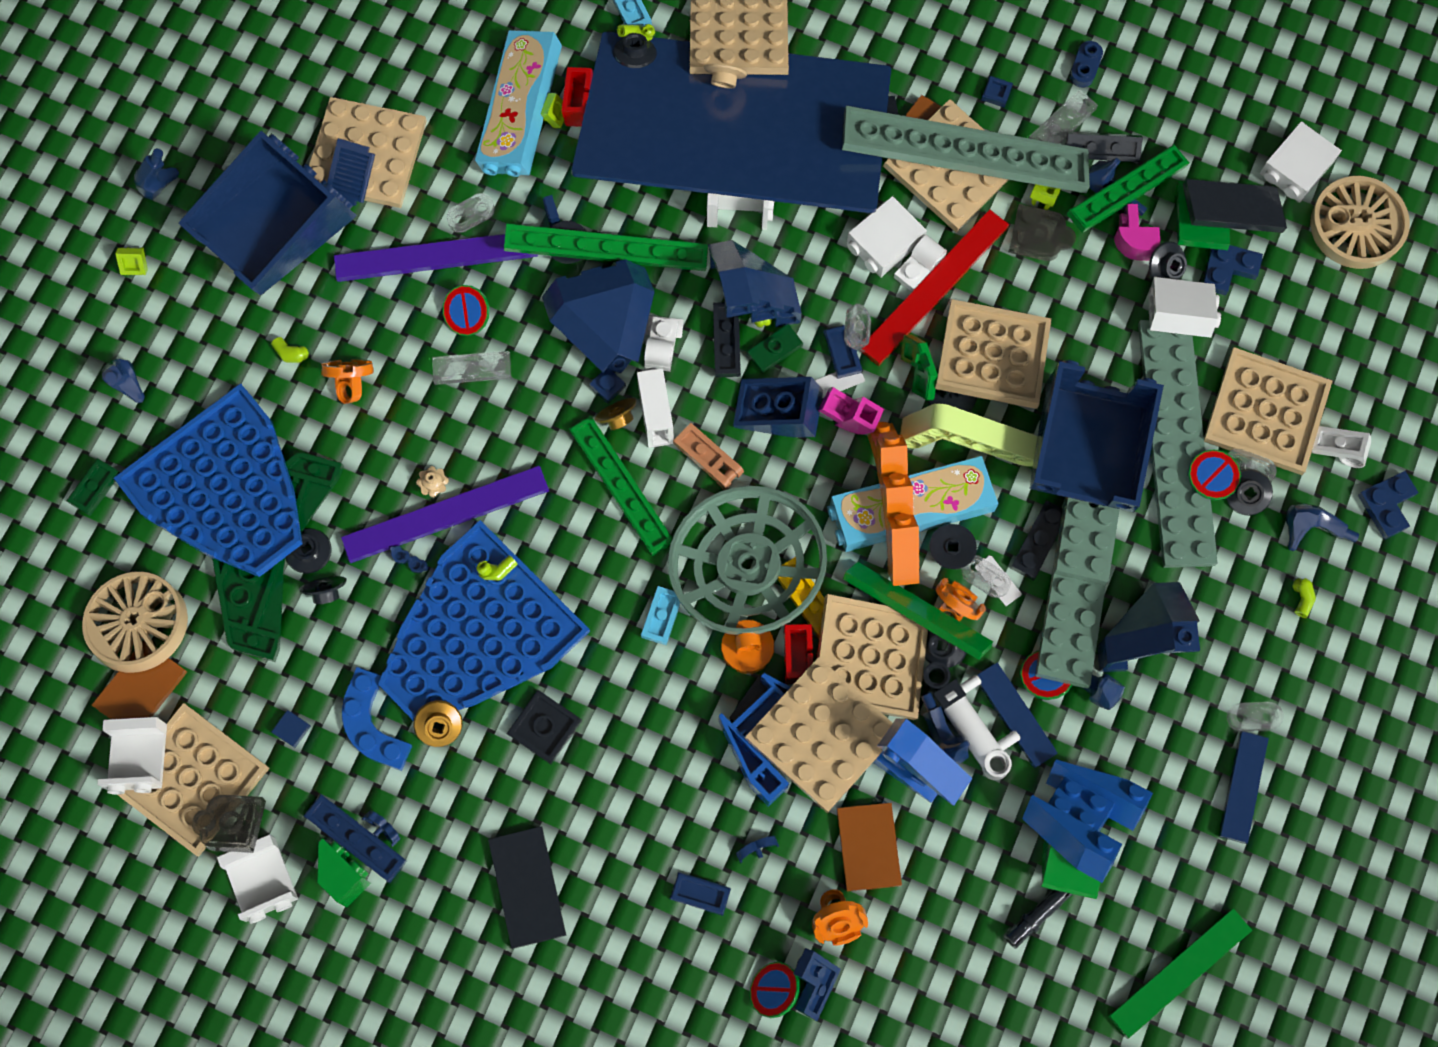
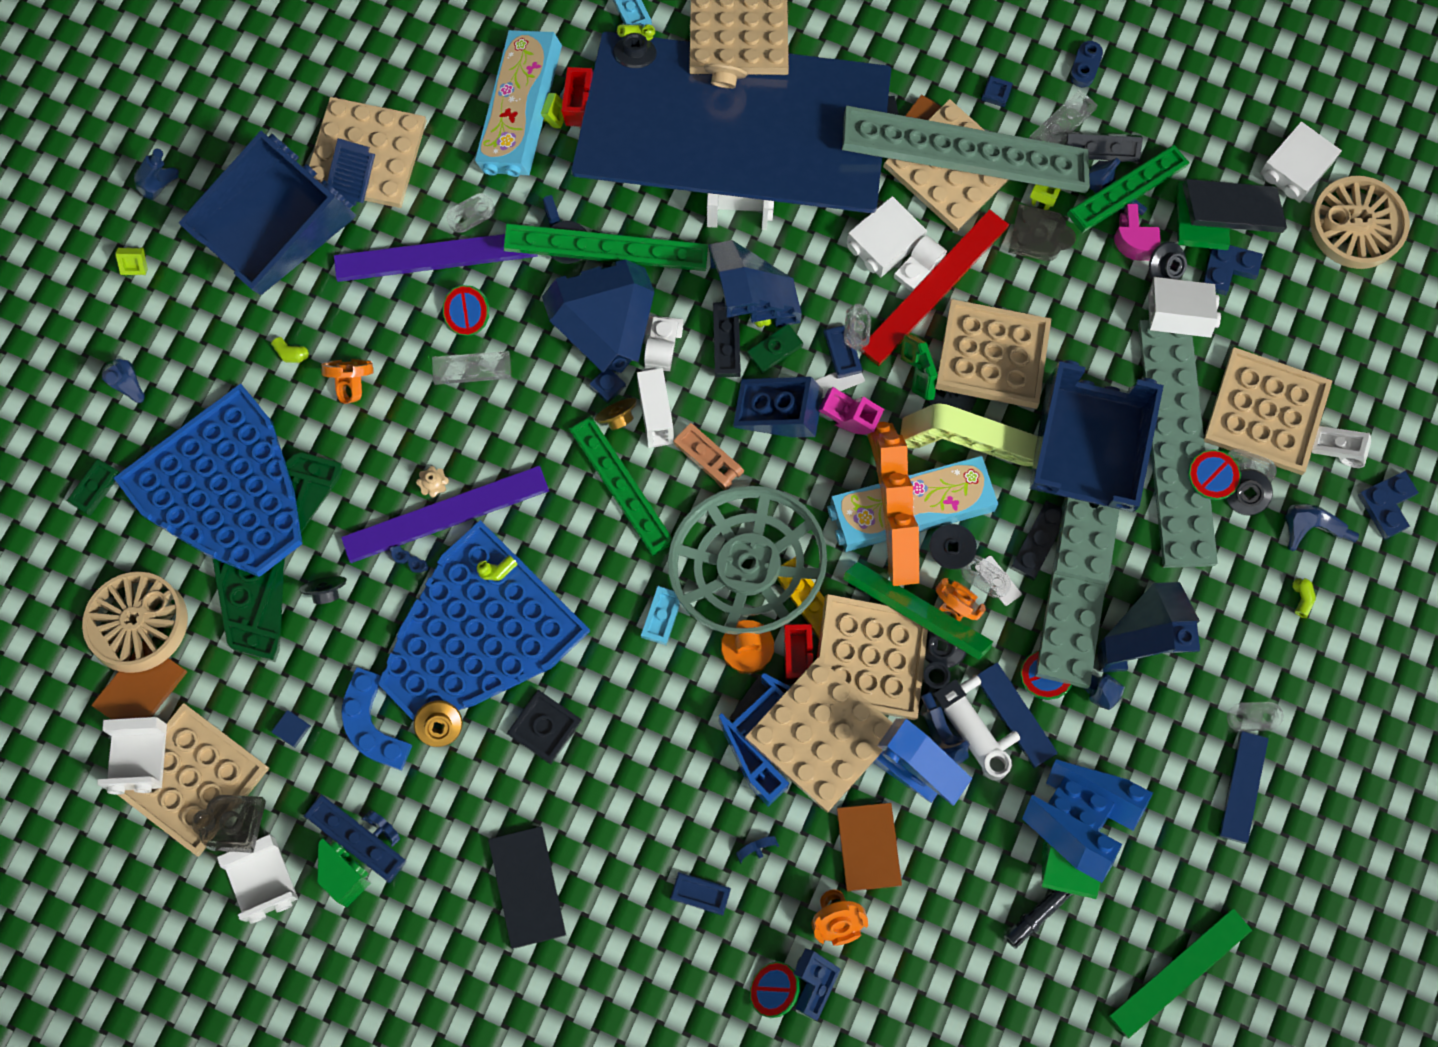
(313, 559): black piece -> none

